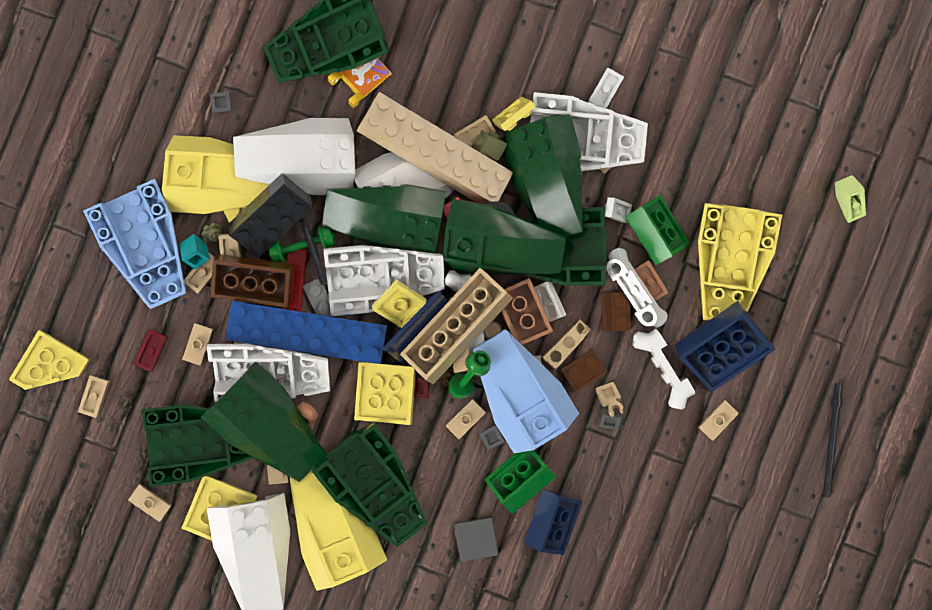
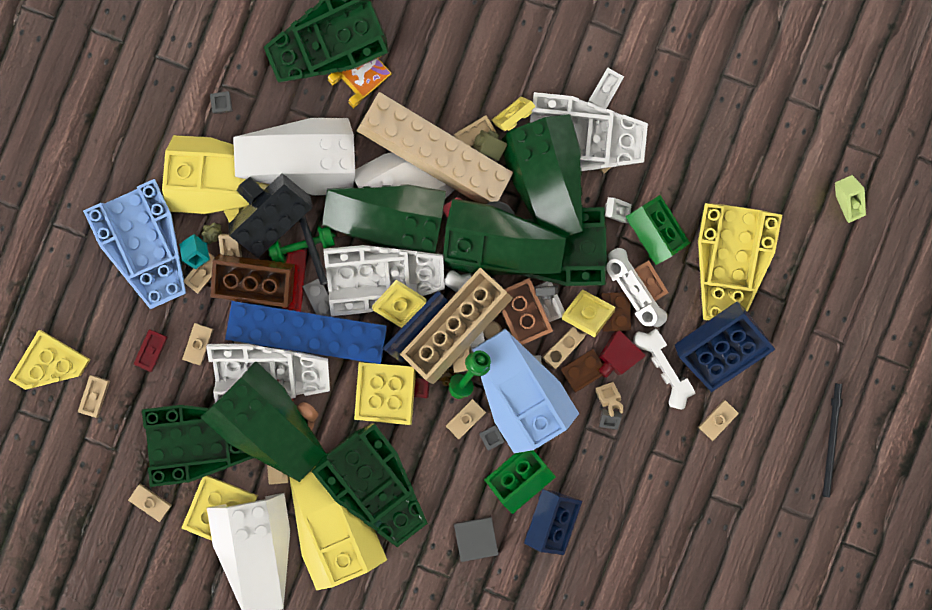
(249, 190): none -> black slope
(547, 291): none -> dark grey plate
(588, 313): none -> light yellow plate
(619, 355): none -> dark red torso

